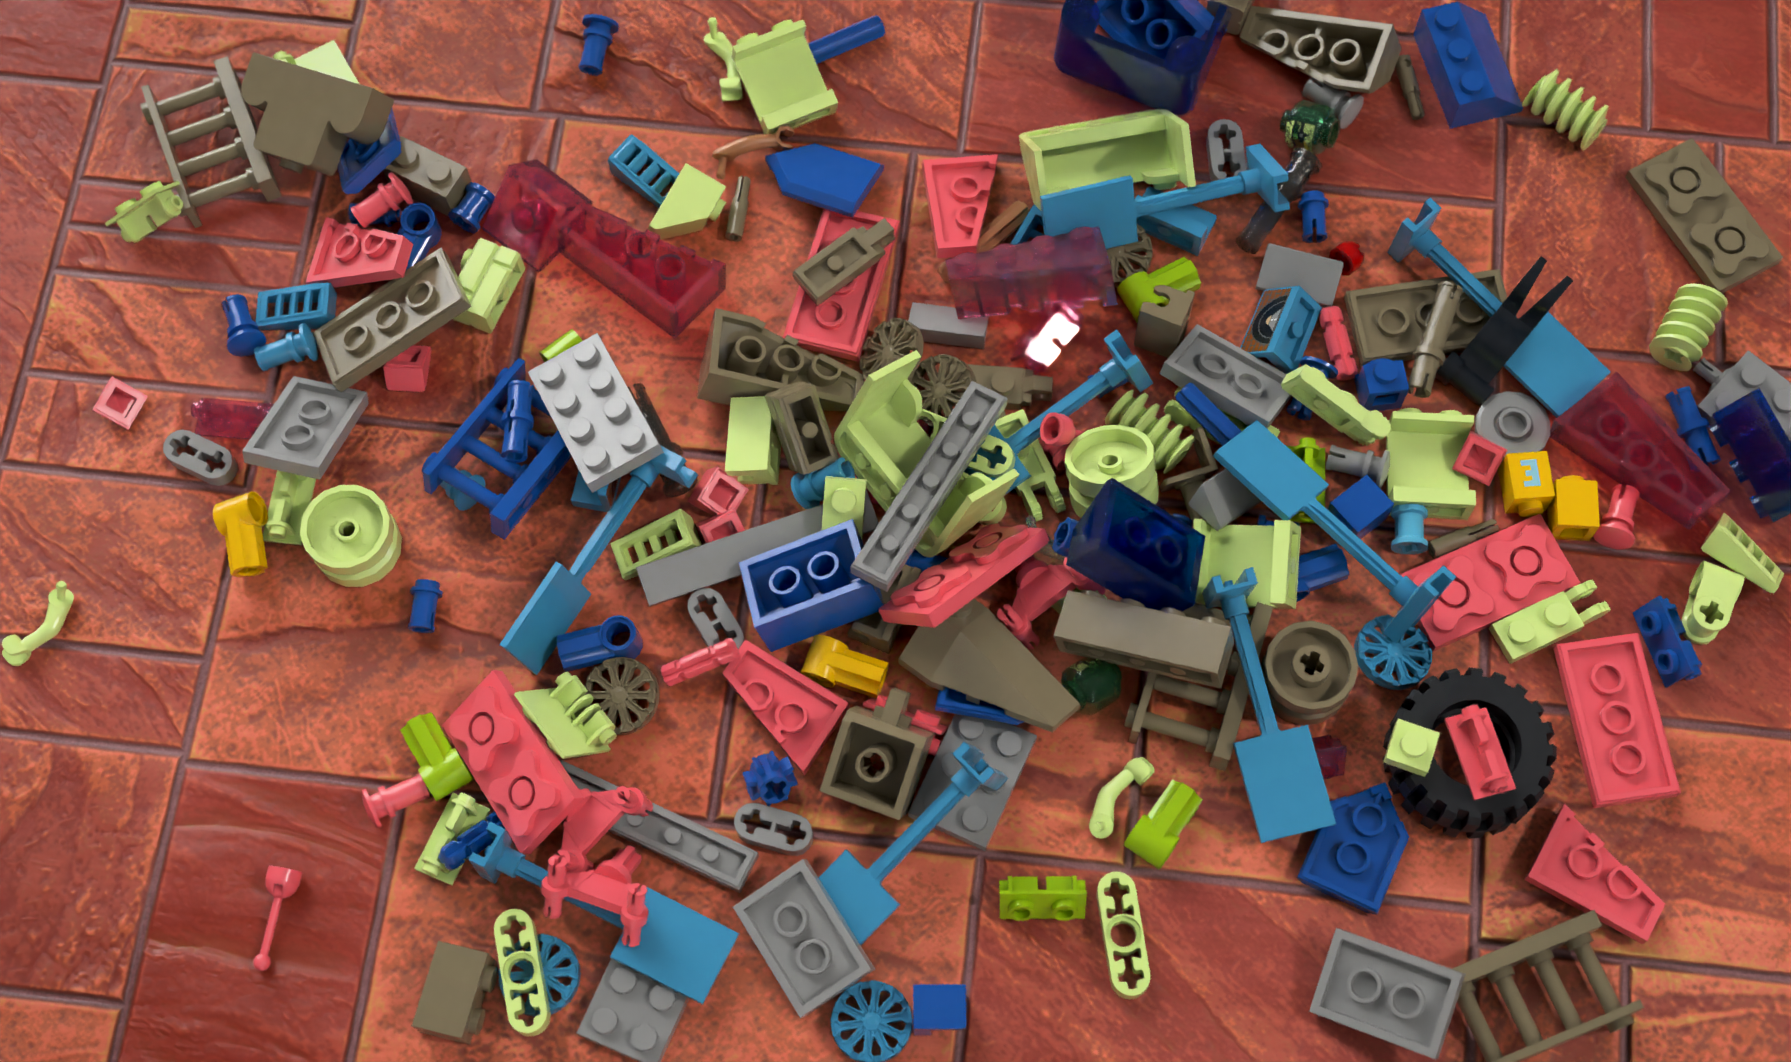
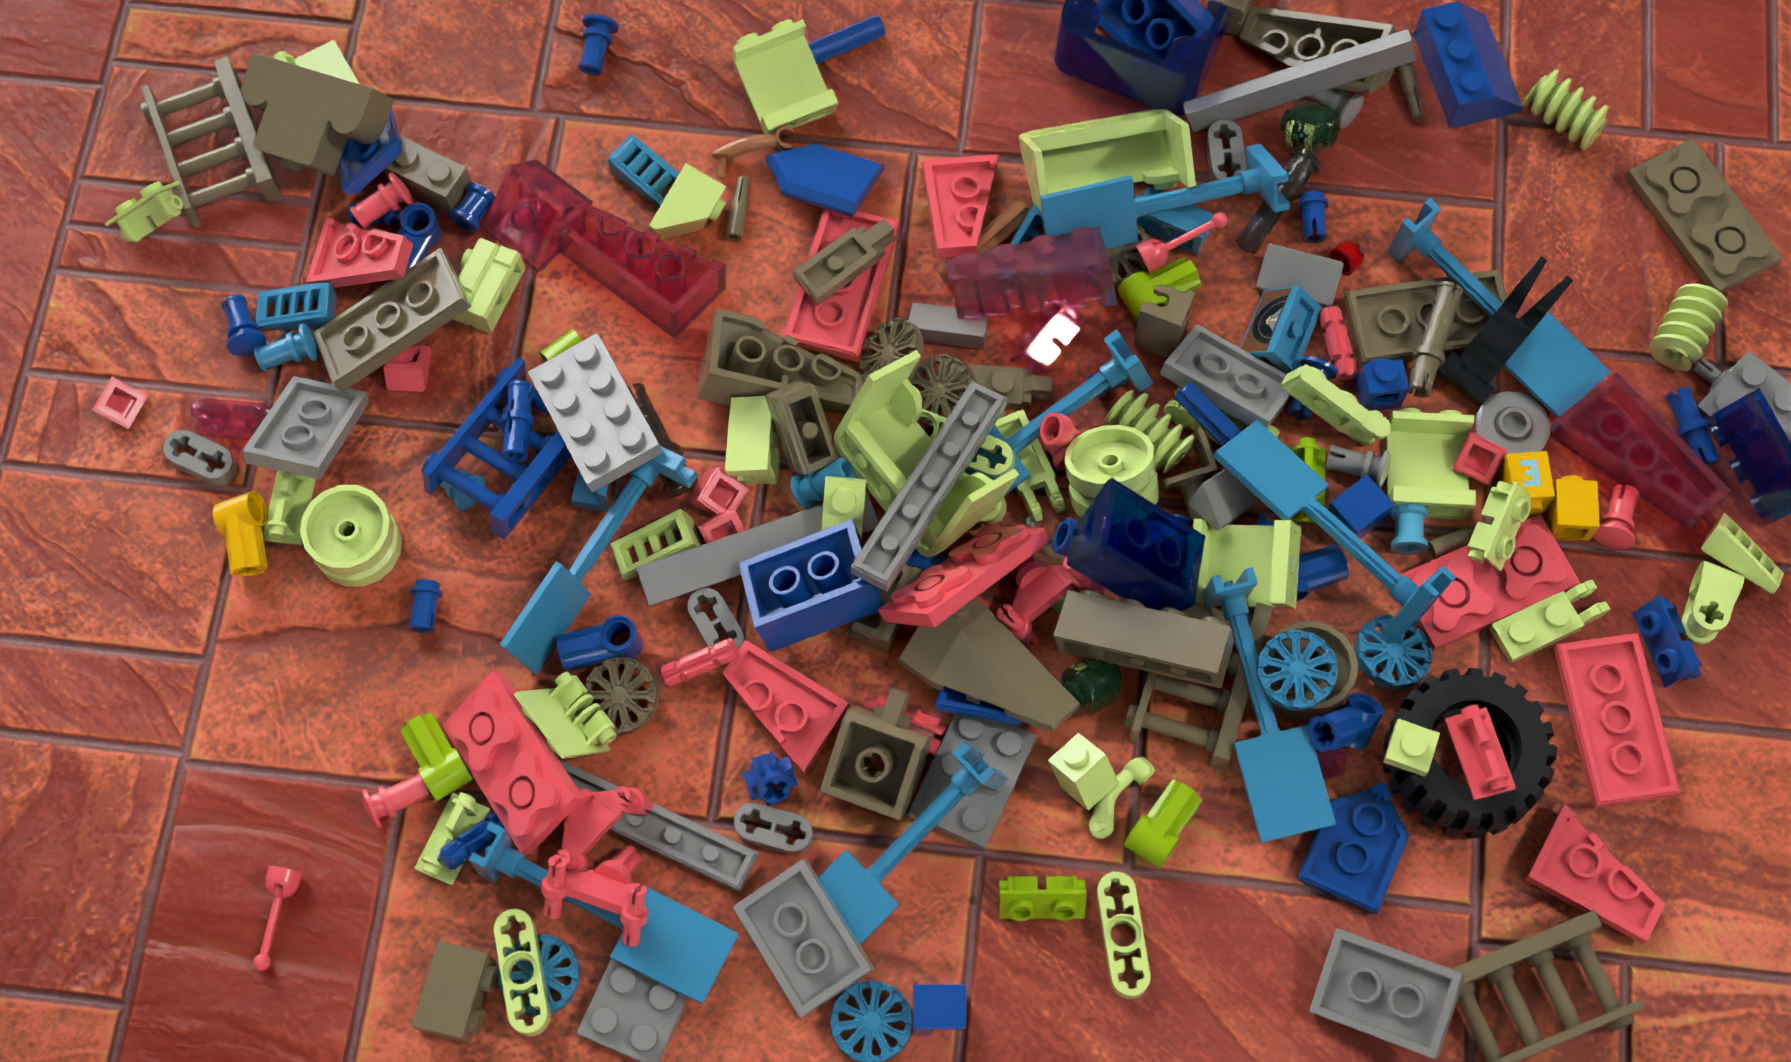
(19, 651): yellowish green piece -> none
(717, 42): yellowish green piece -> none
(832, 664): yellow piece -> none
(1083, 771): none -> yellowish green brick
(1155, 253): none -> coral hinge
(1297, 670): none -> dark azure wheel
(1301, 80): none -> light grey tile
(1347, 725): none -> blue piece
(1496, 542): none -> yellowish green hinge

